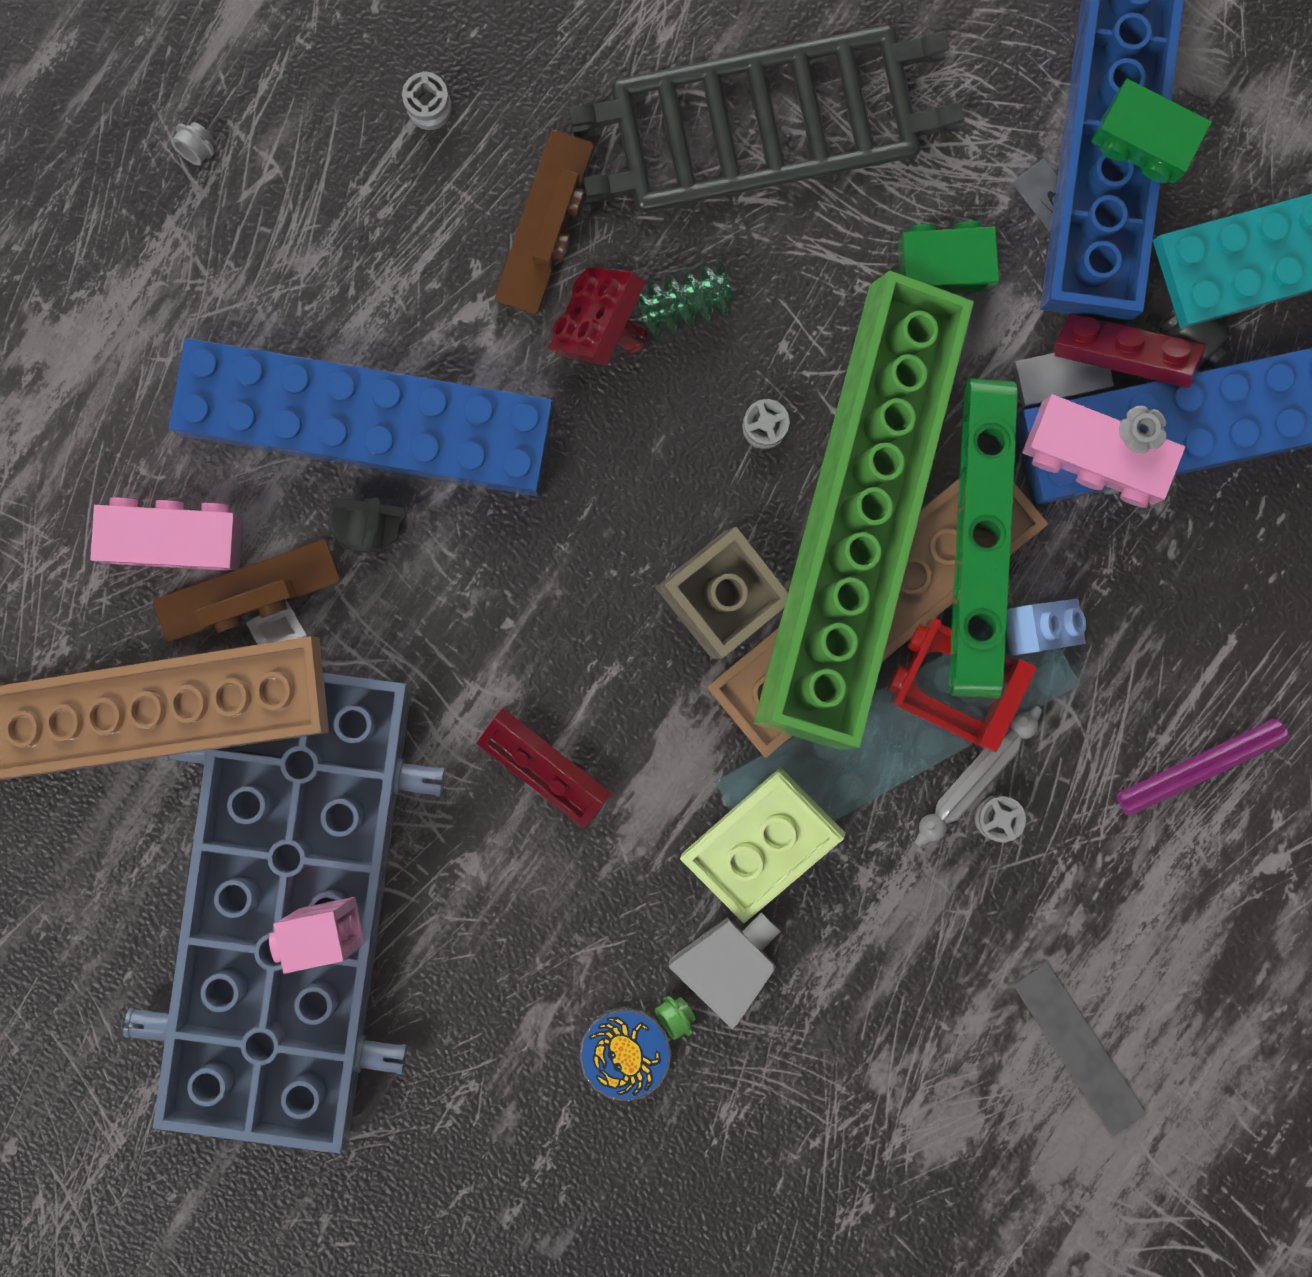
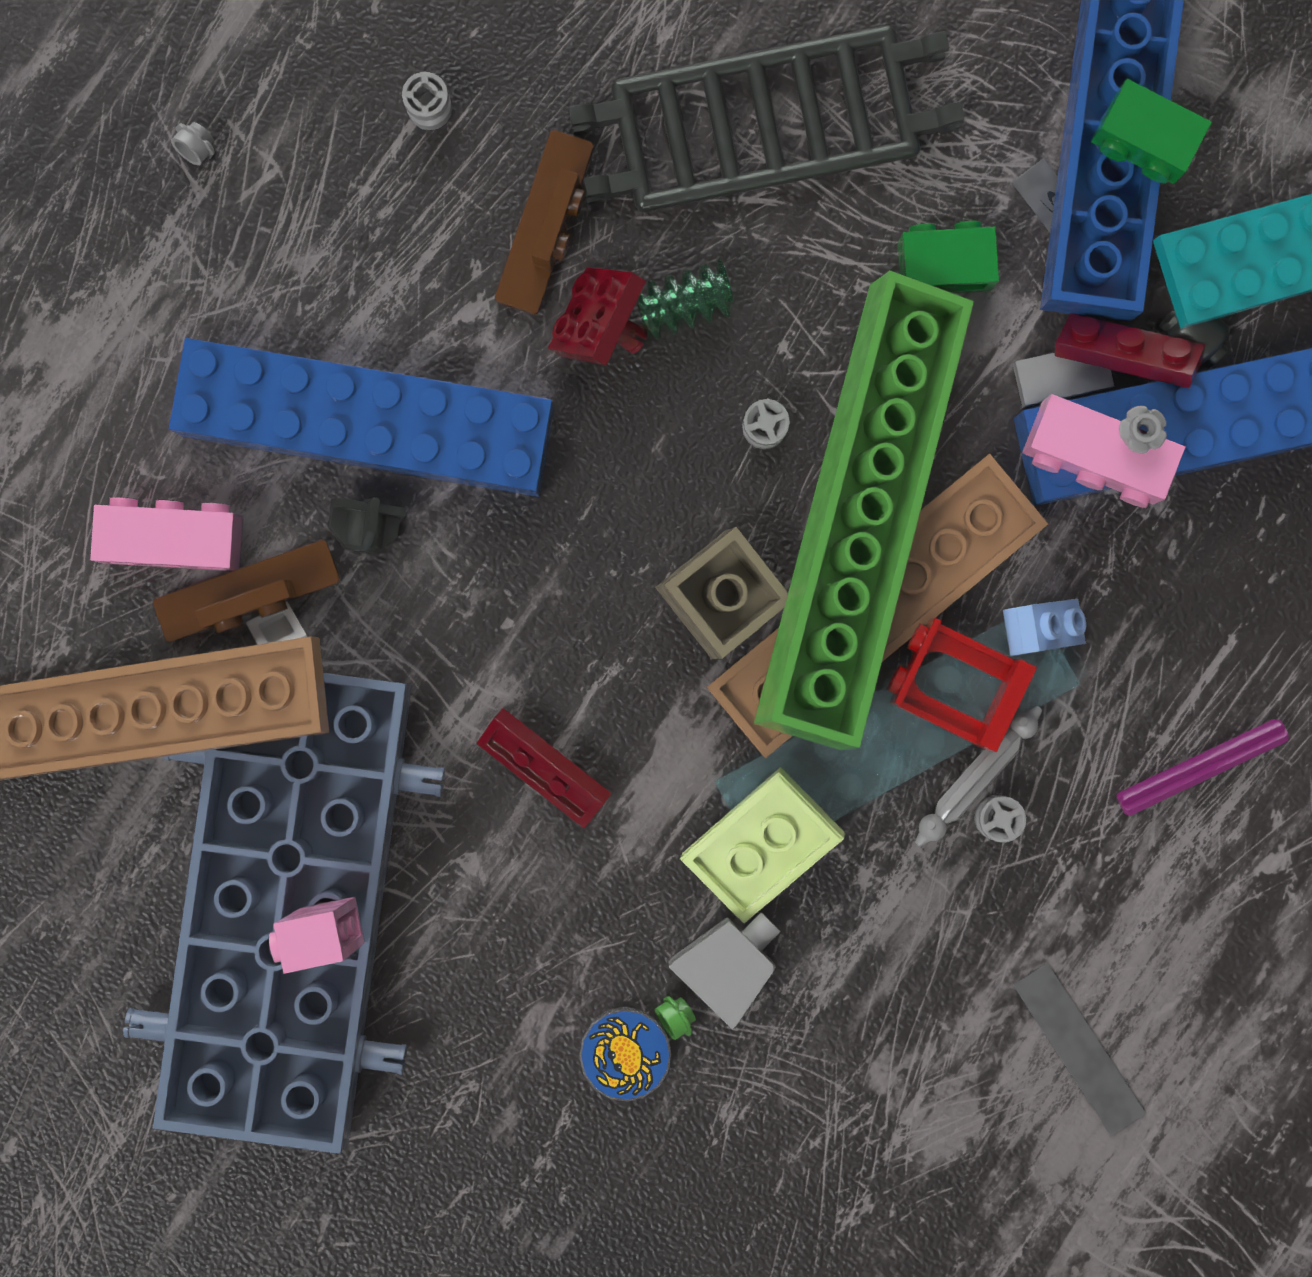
(982, 572): green beam -> none

